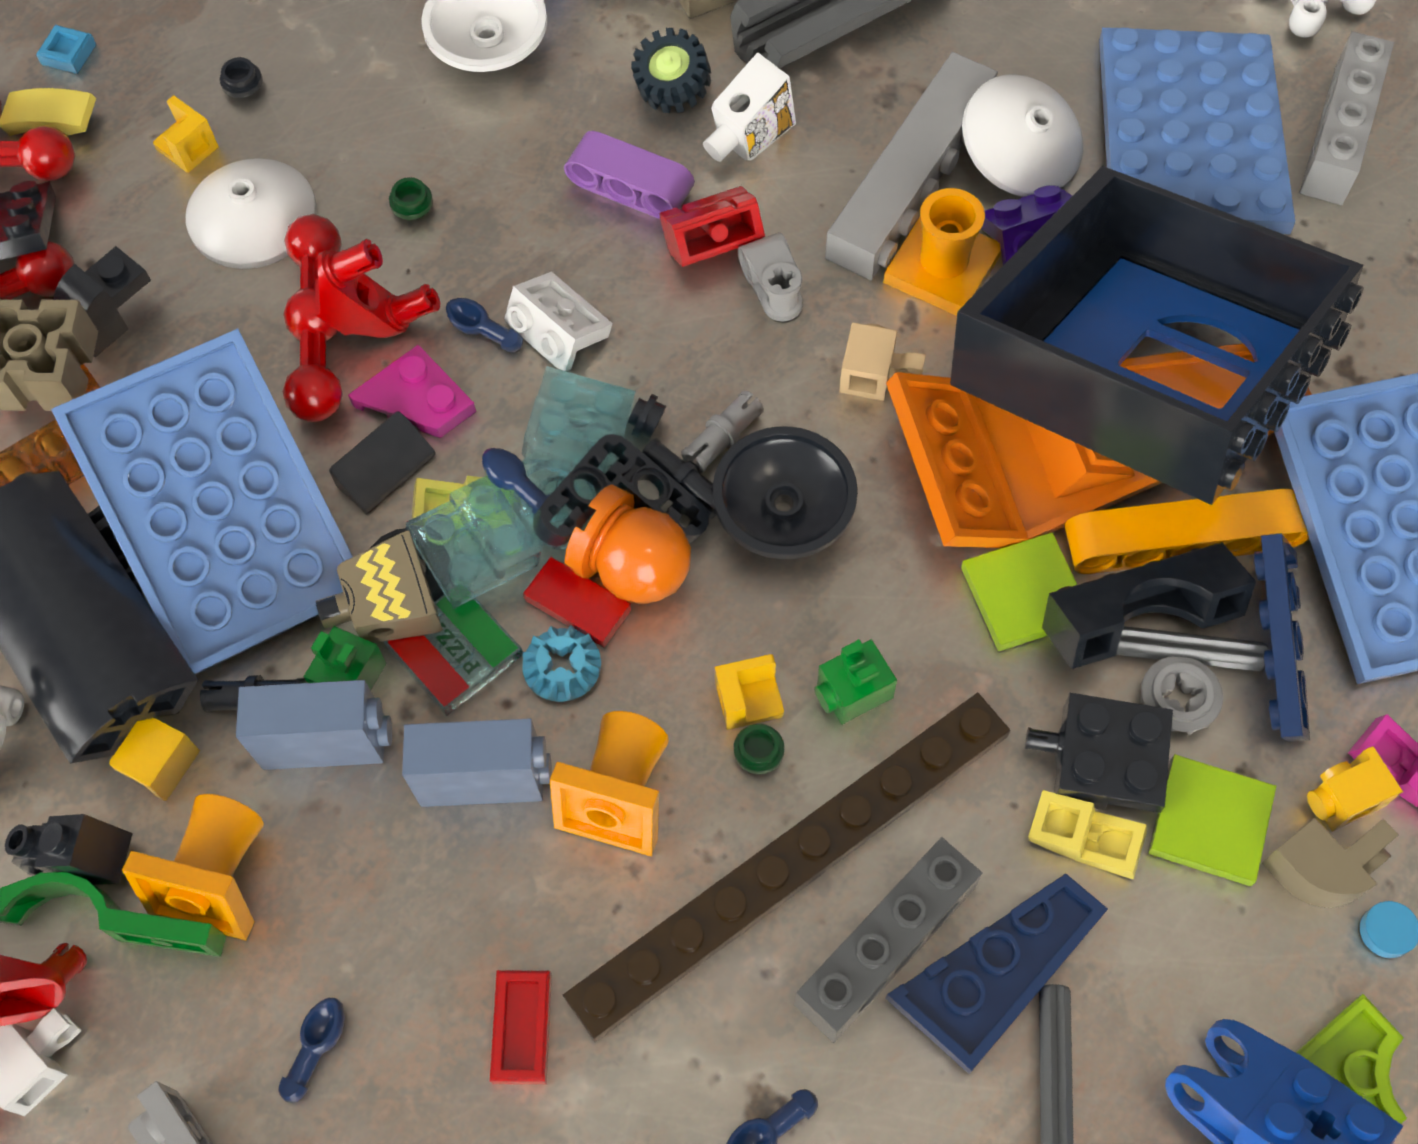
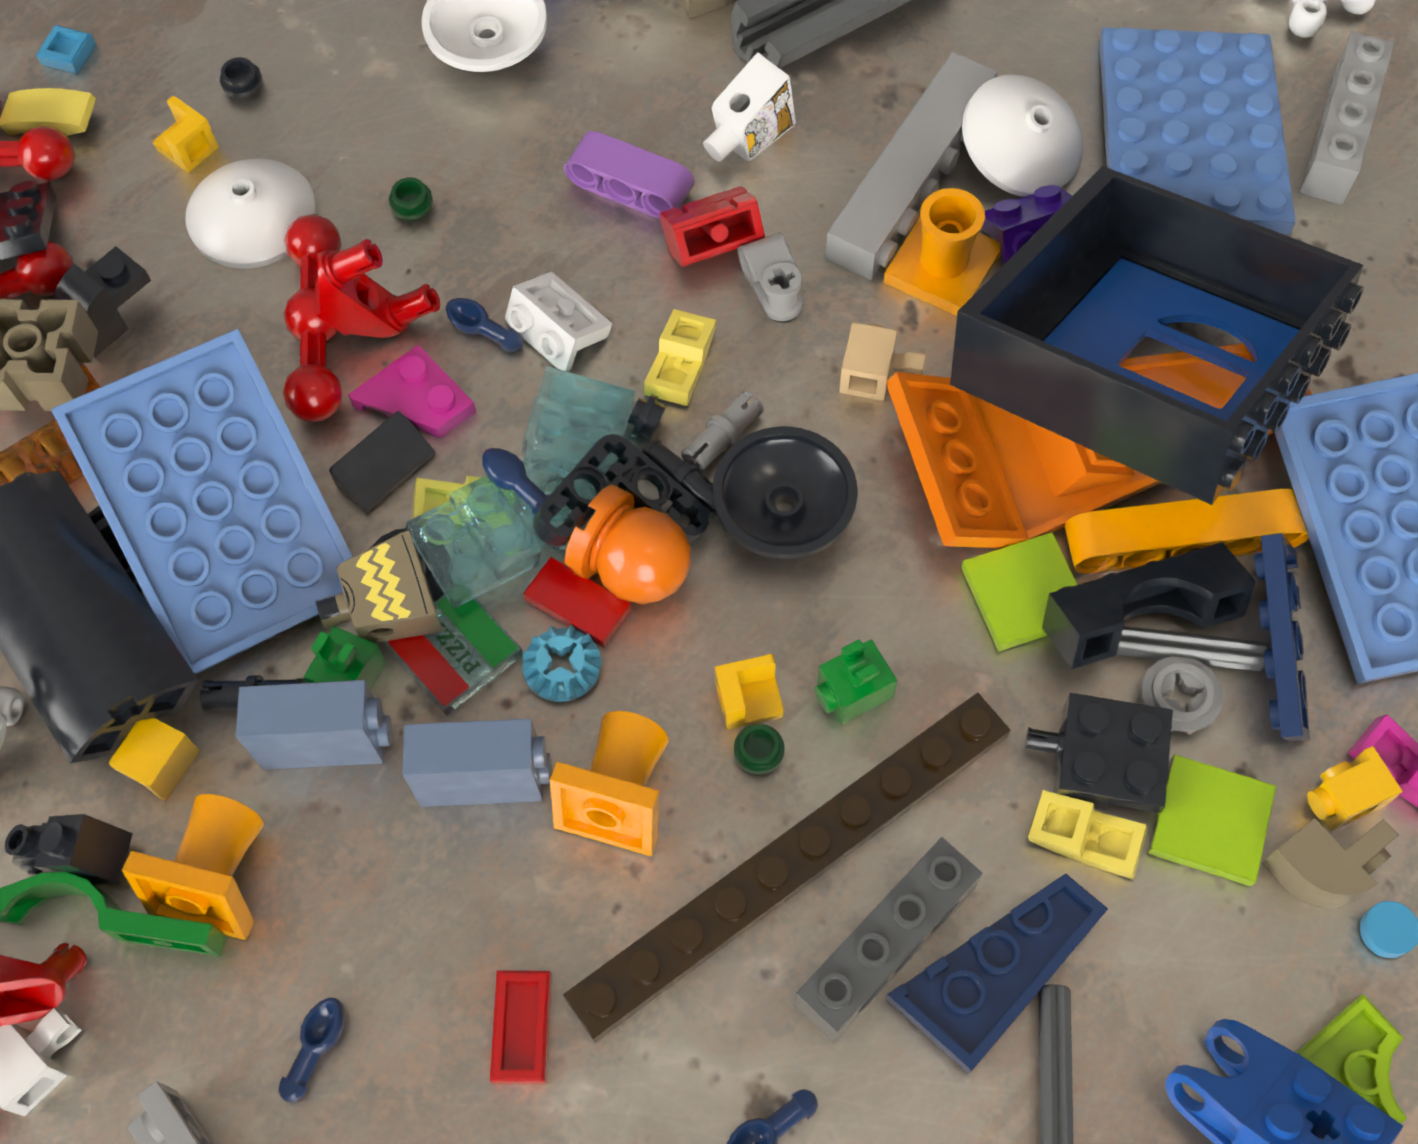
(671, 70): black wheel -> none
(680, 357): none -> light yellow slope

